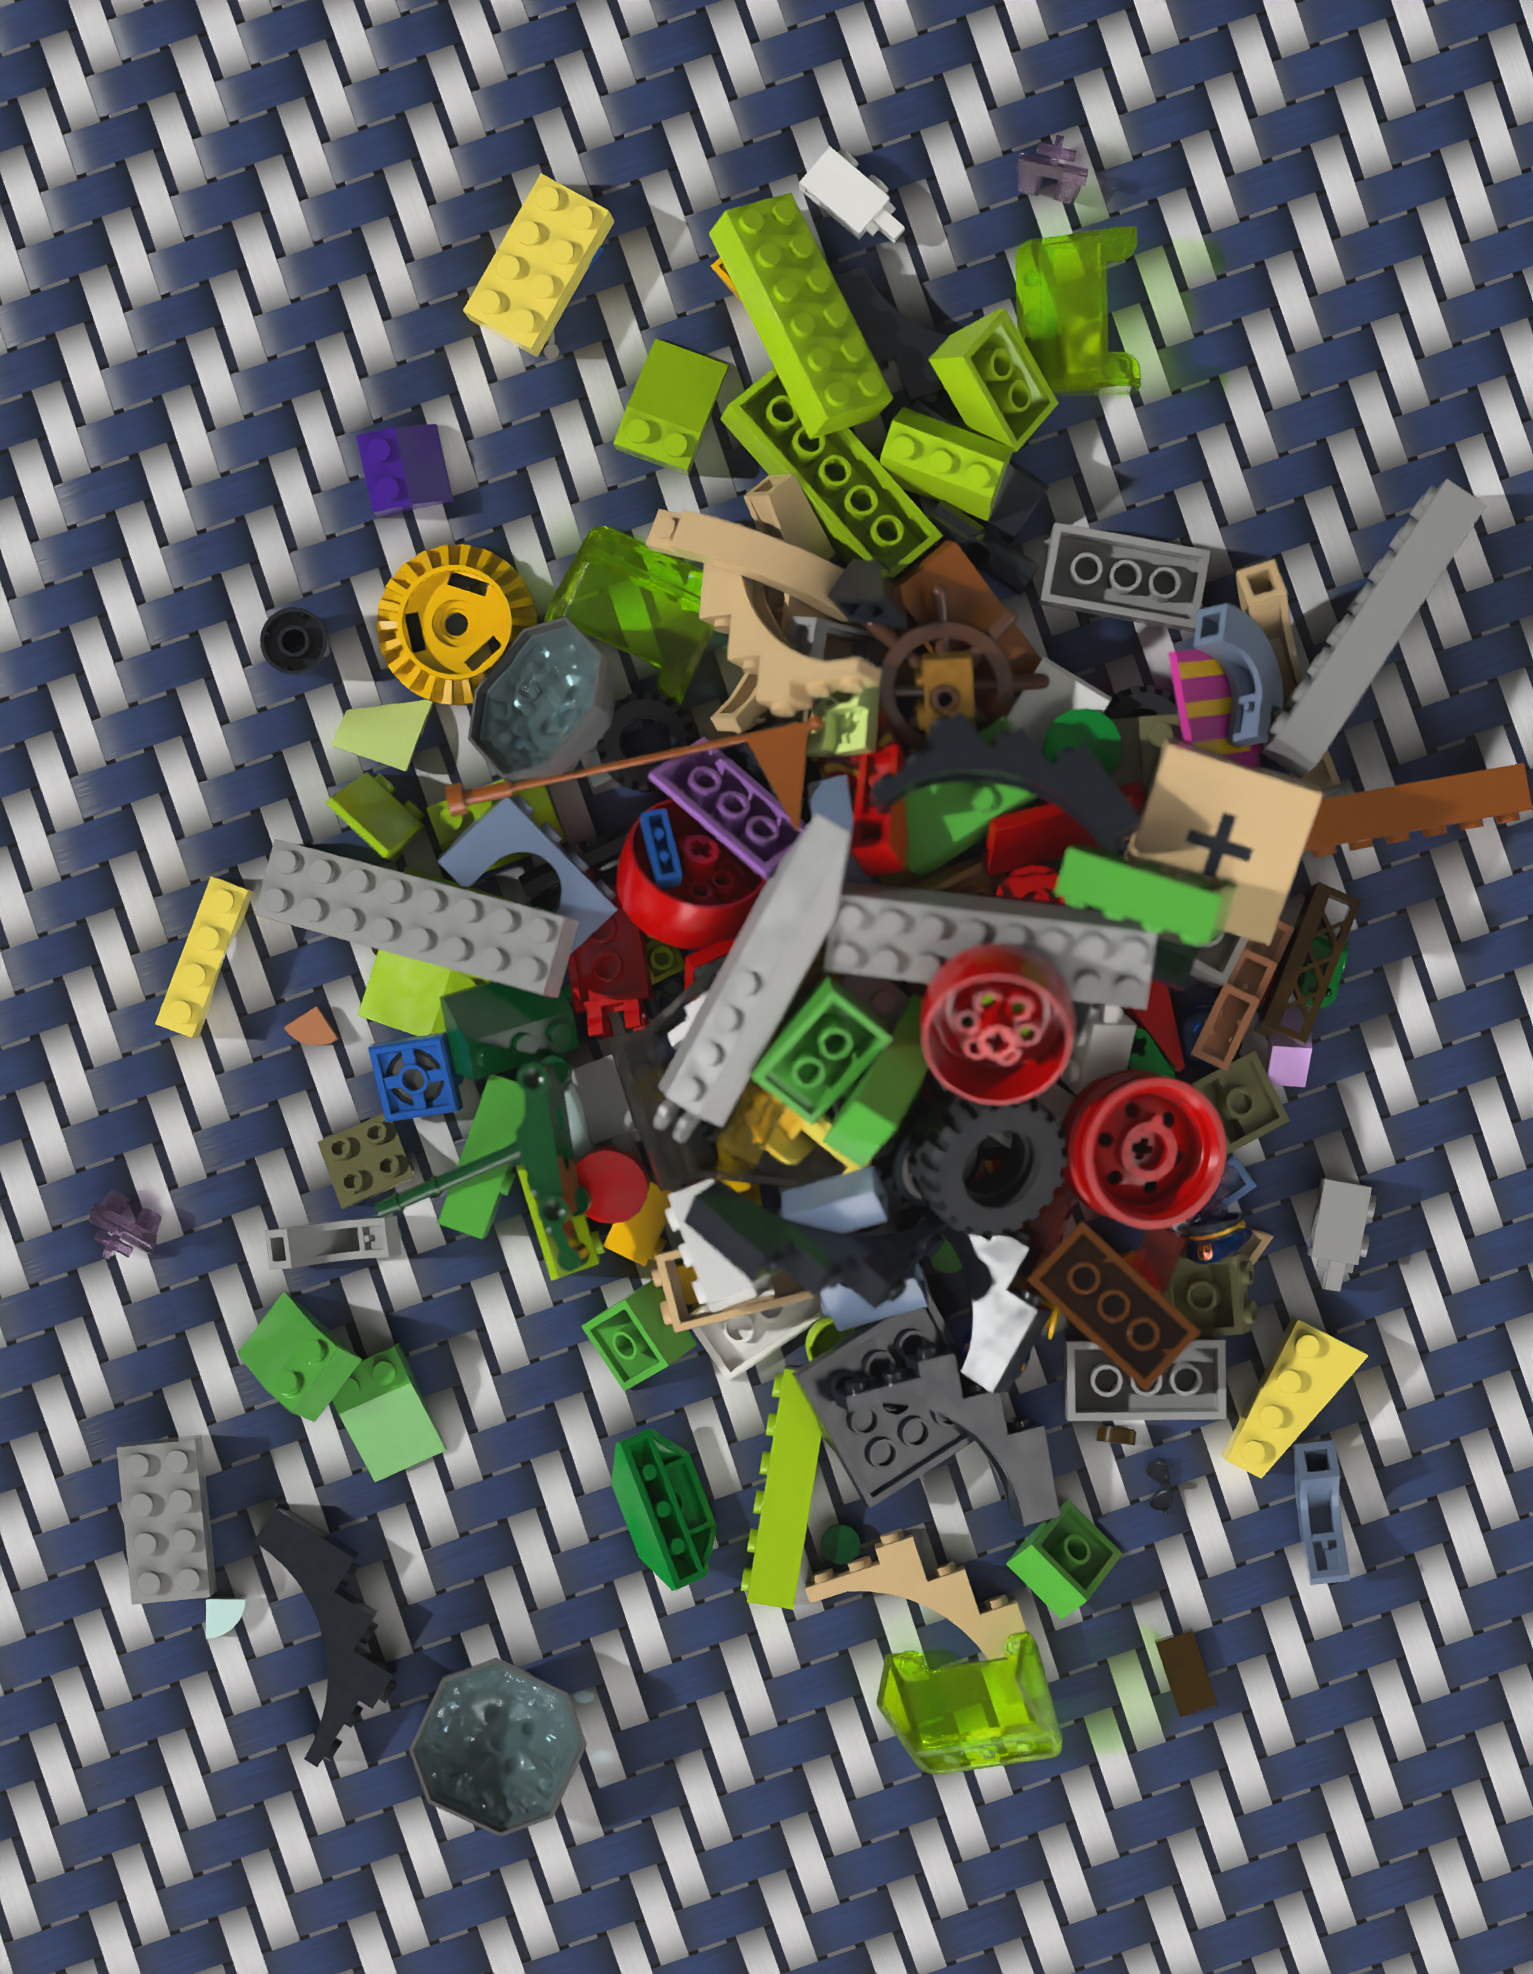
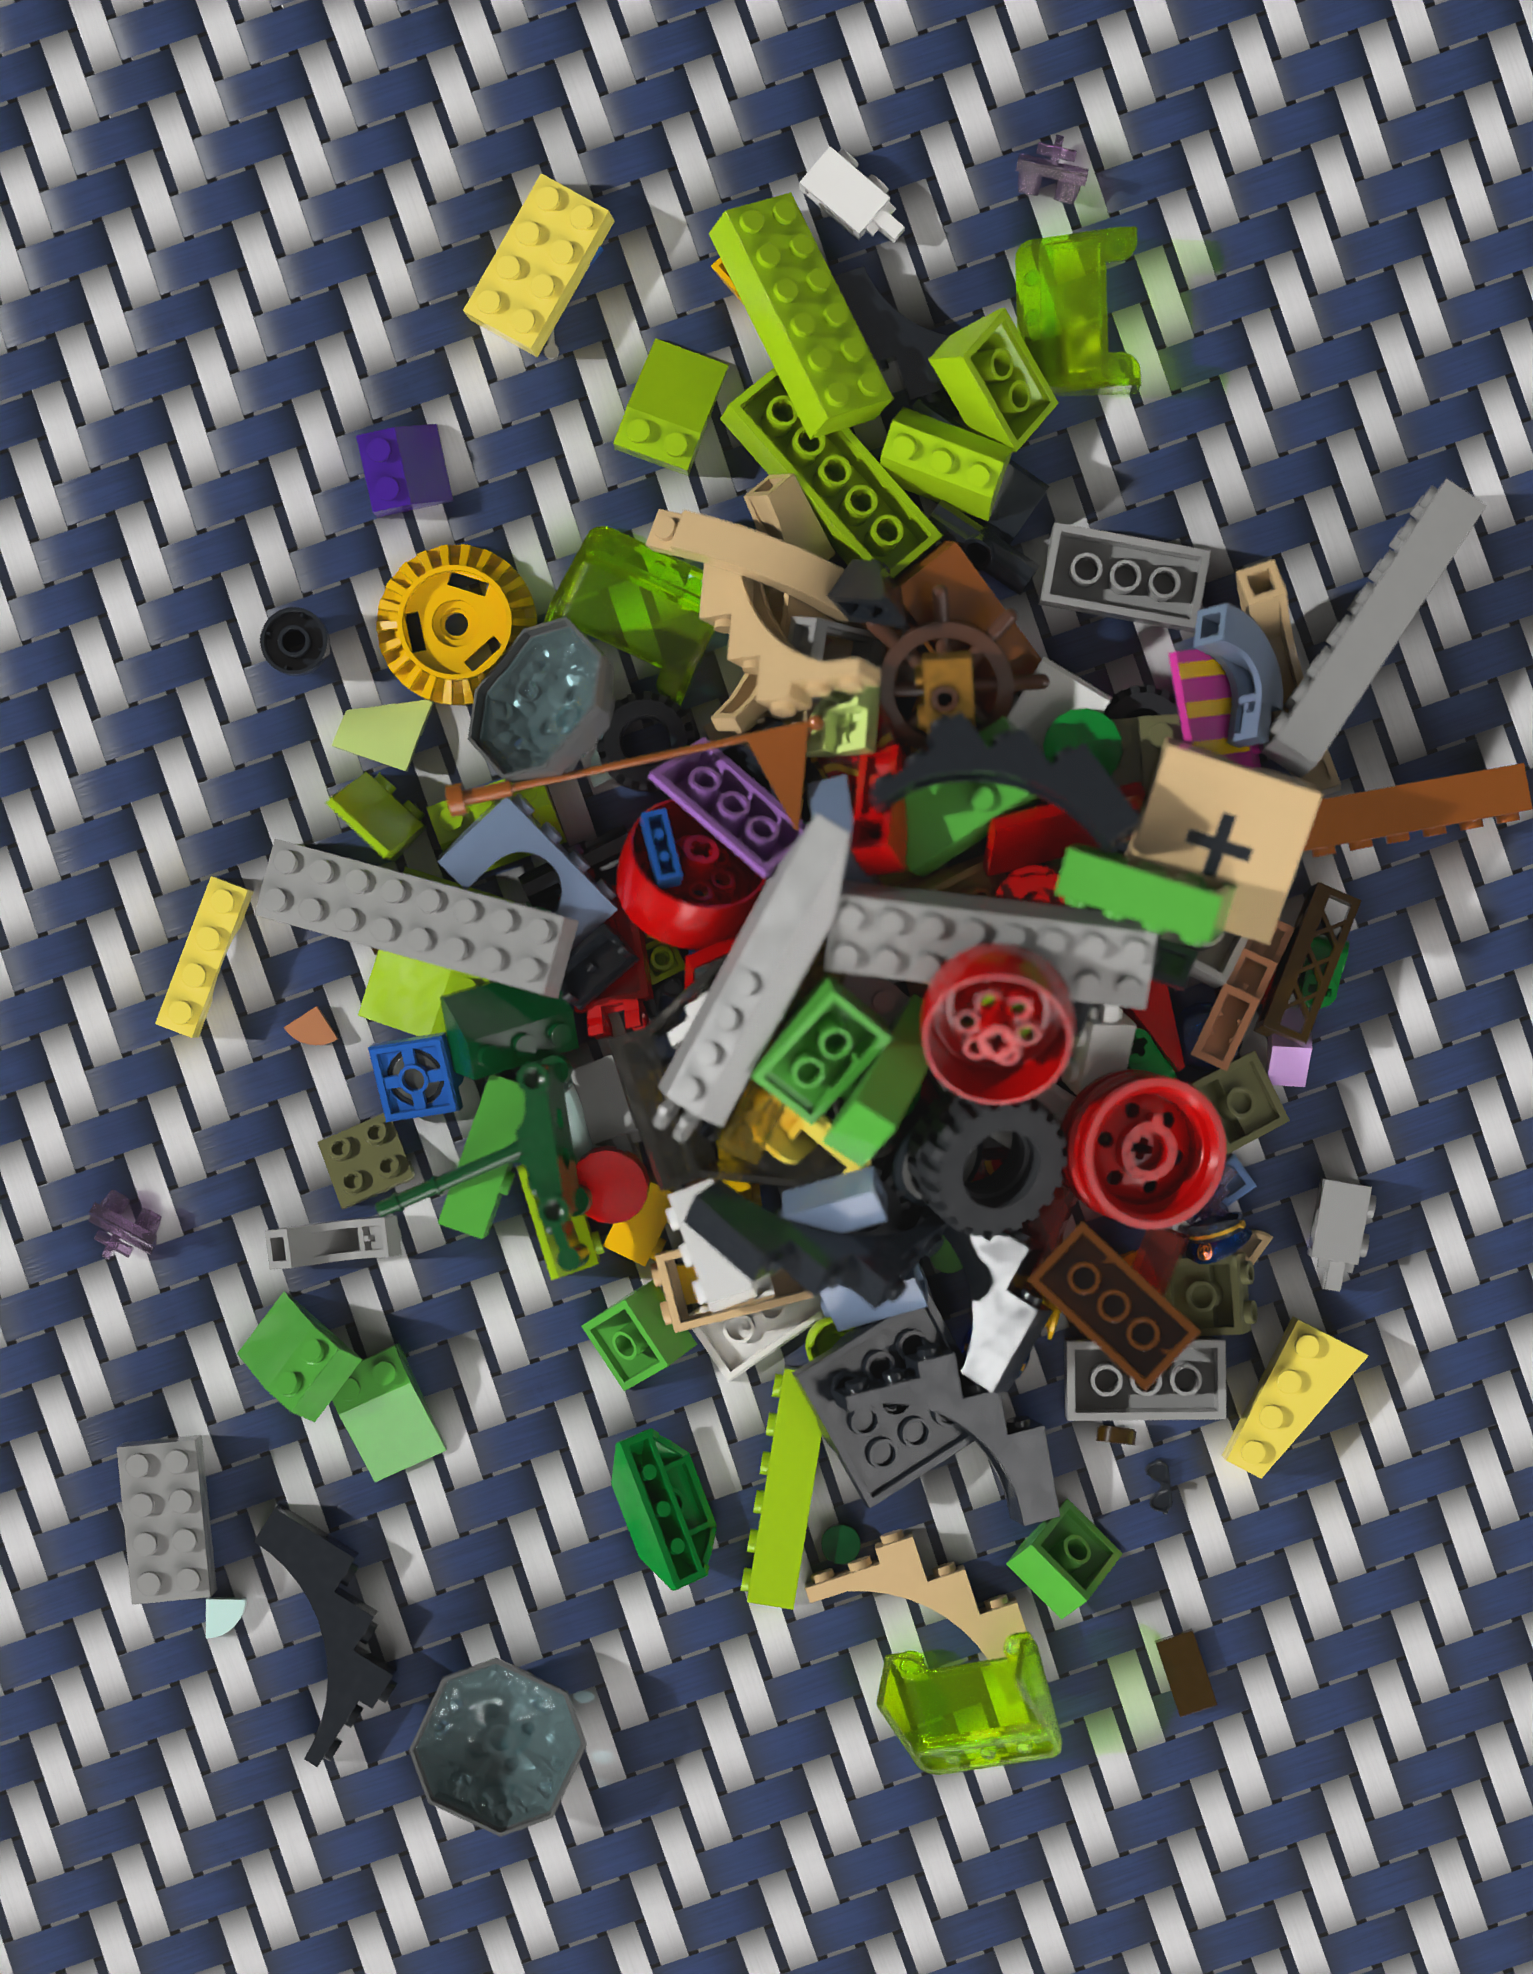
(596, 965): none -> black hinge
(1319, 1512): sand blue arch -> none

